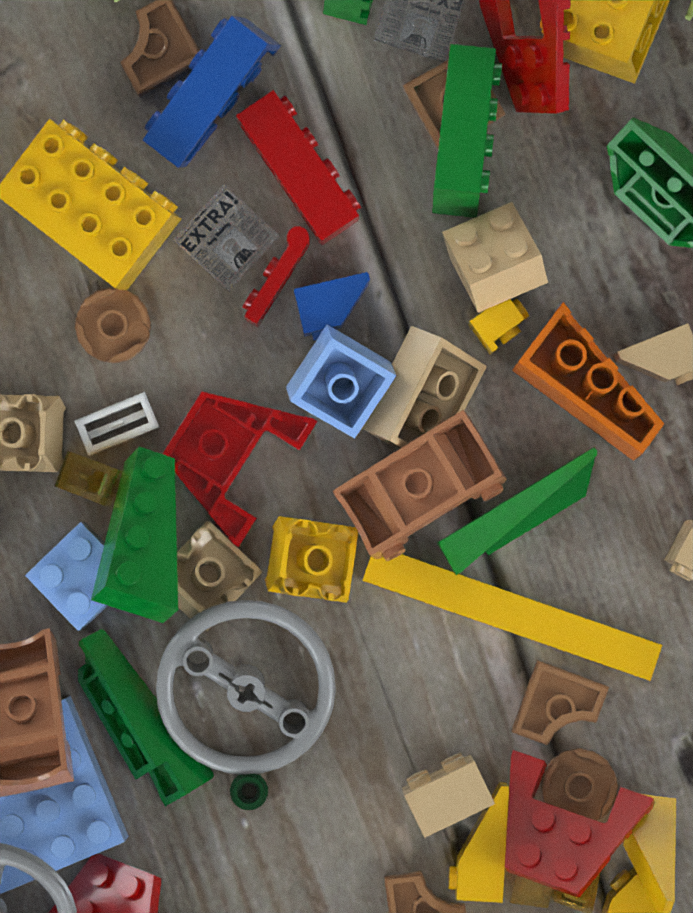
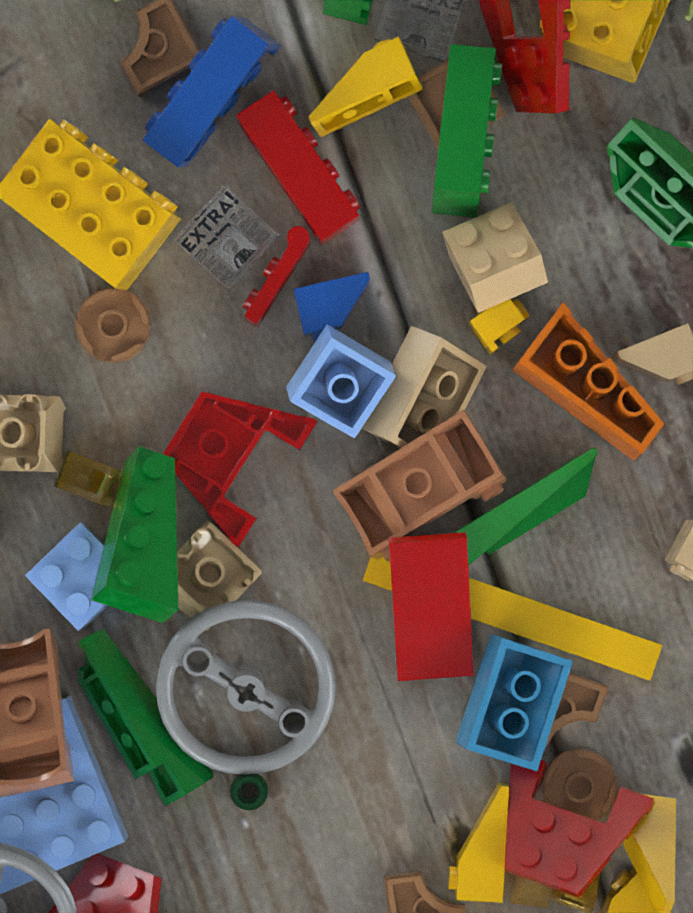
(145, 412): white tile -> none
(311, 559): yellow slope -> none
(371, 84): none -> yellow slope
(431, 606): none -> red tile
(447, 794): tan brick -> none
(513, 702): none -> dark azure slope

